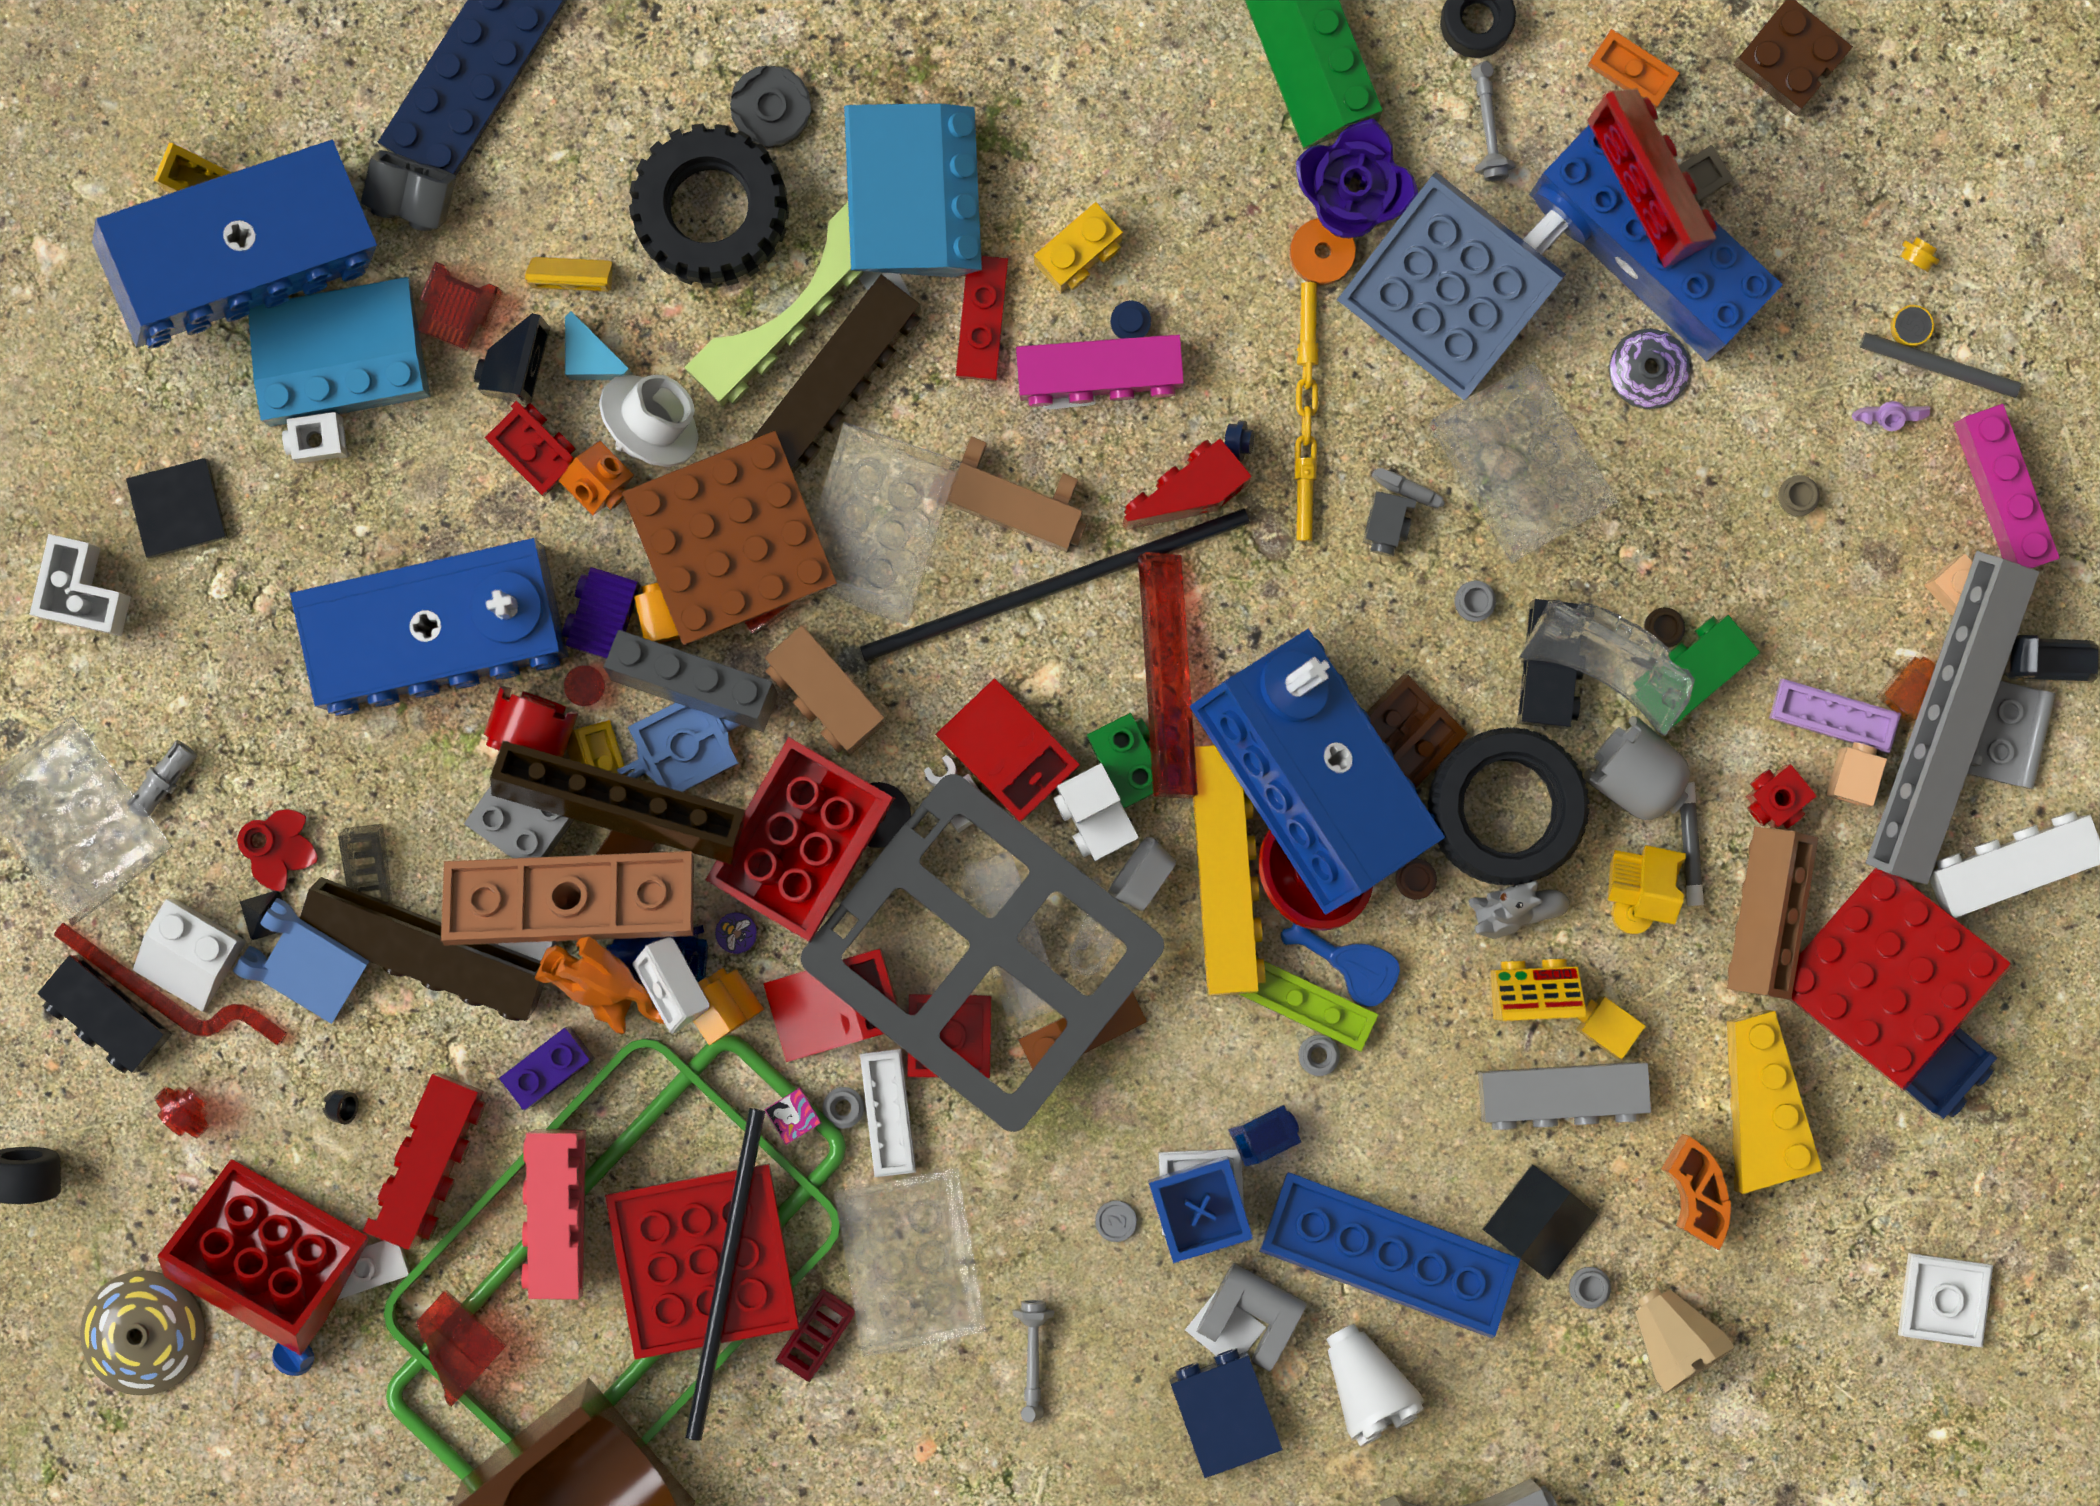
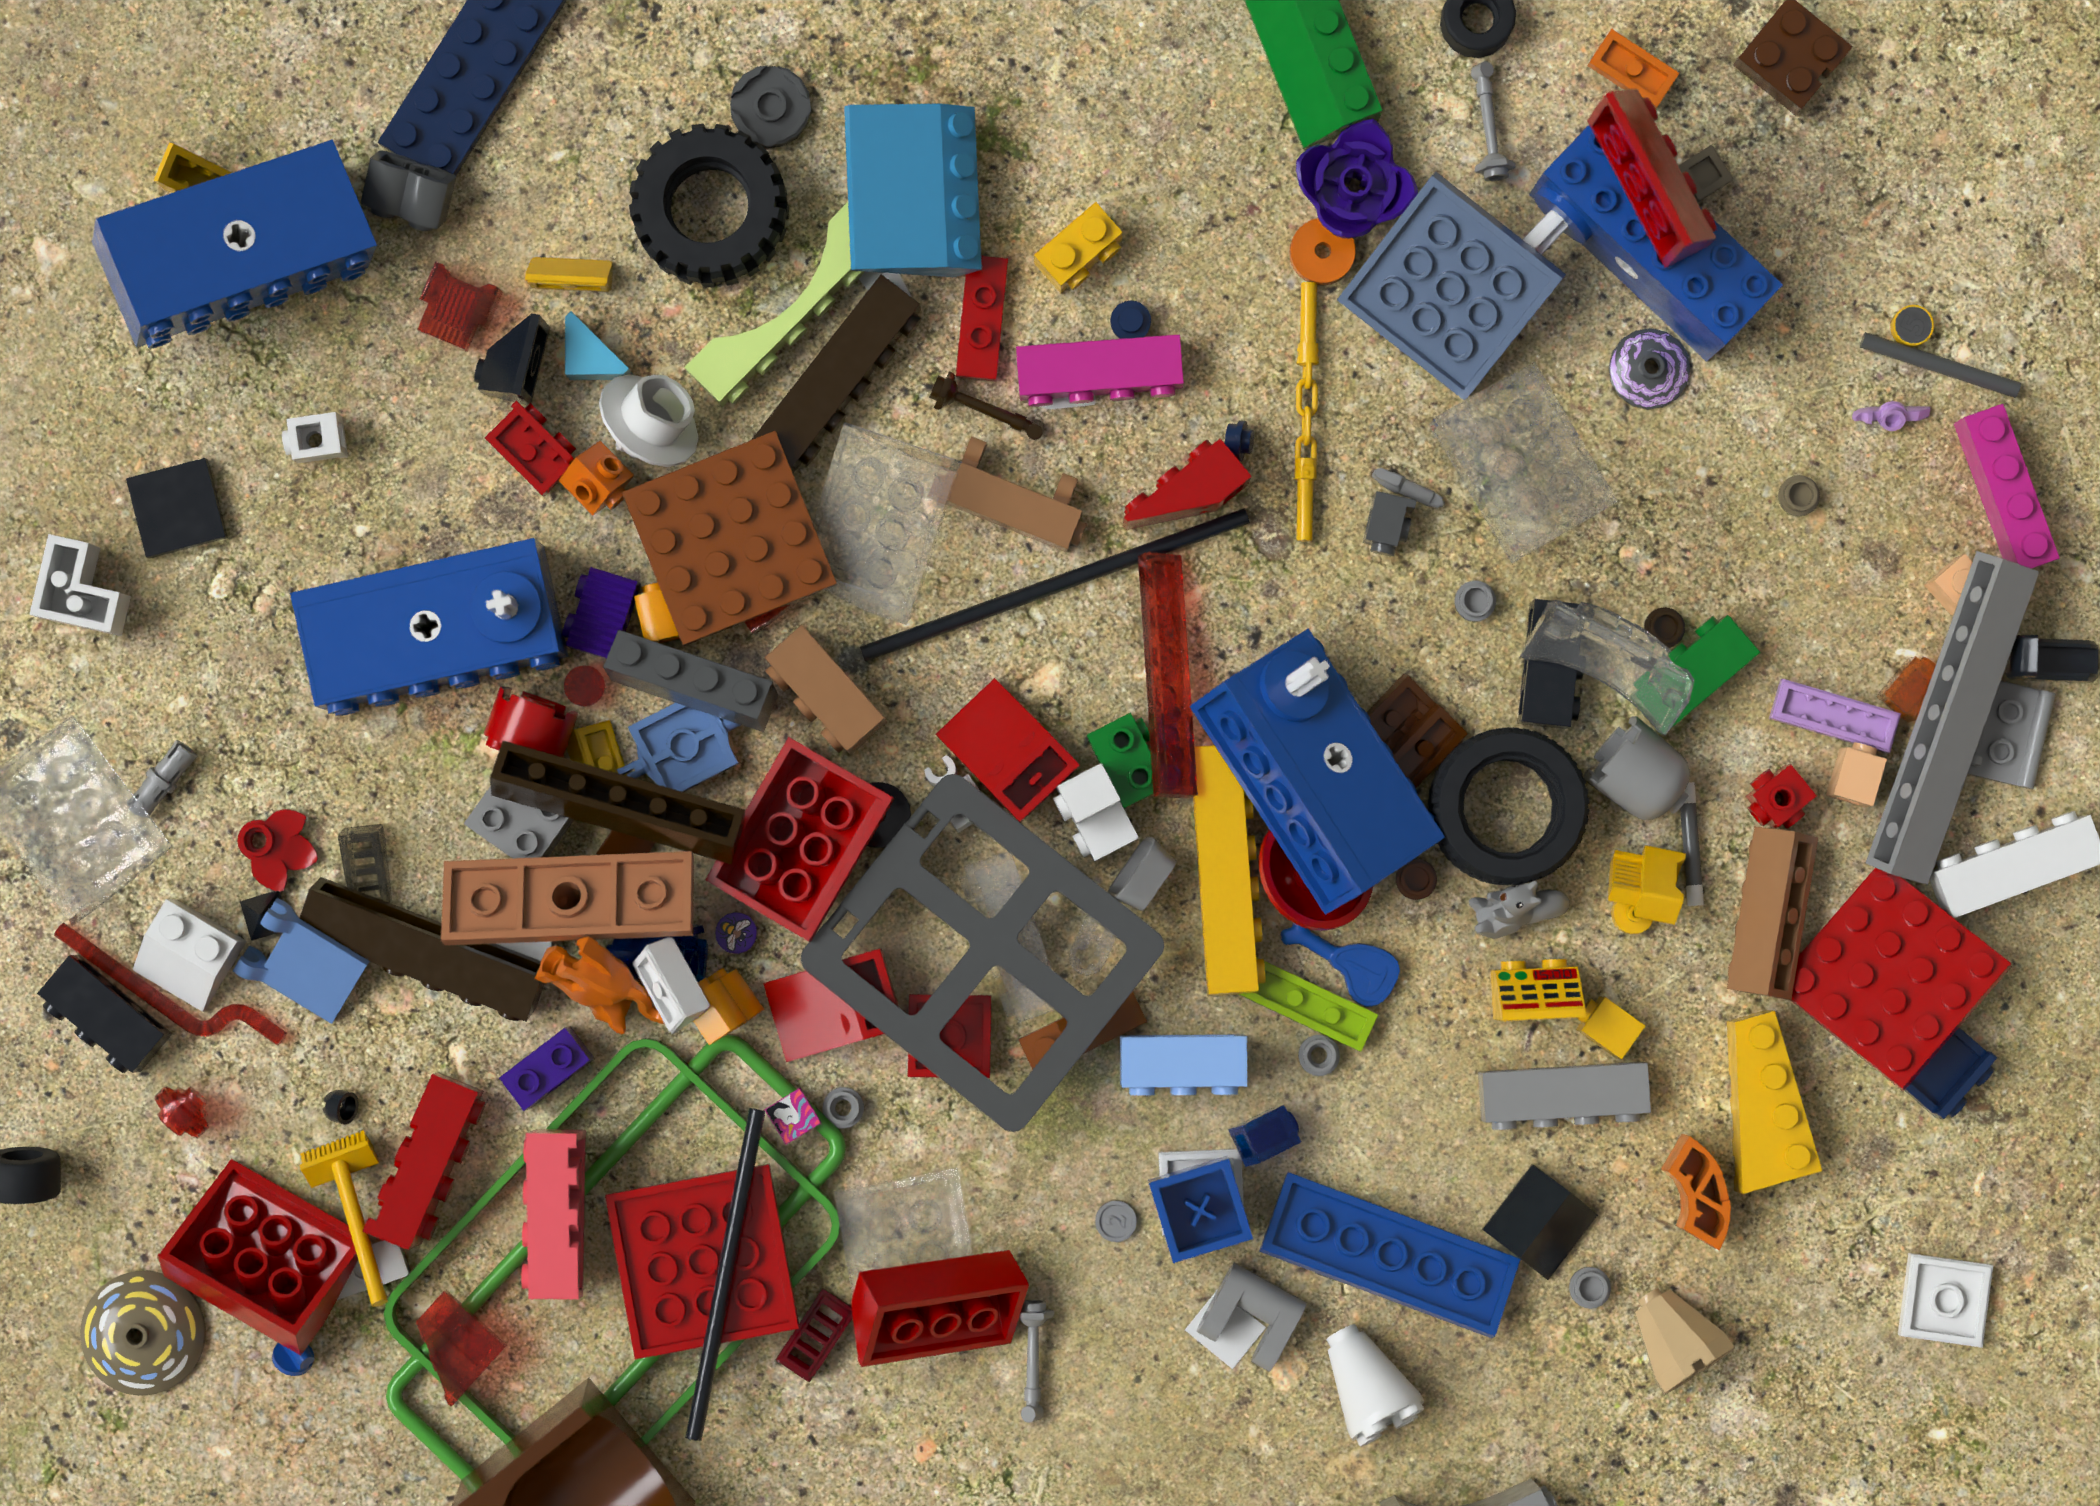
(336, 1163): none -> yellow piece
(337, 352): dark azure slope -> none
(887, 1113): white plate -> none
(937, 1307): none -> red slope
(946, 391): none -> dark brown piece
(1183, 1063): none -> light blue piece
(1225, 1412): dark blue panel -> none
(1920, 254): yellow plate -> none

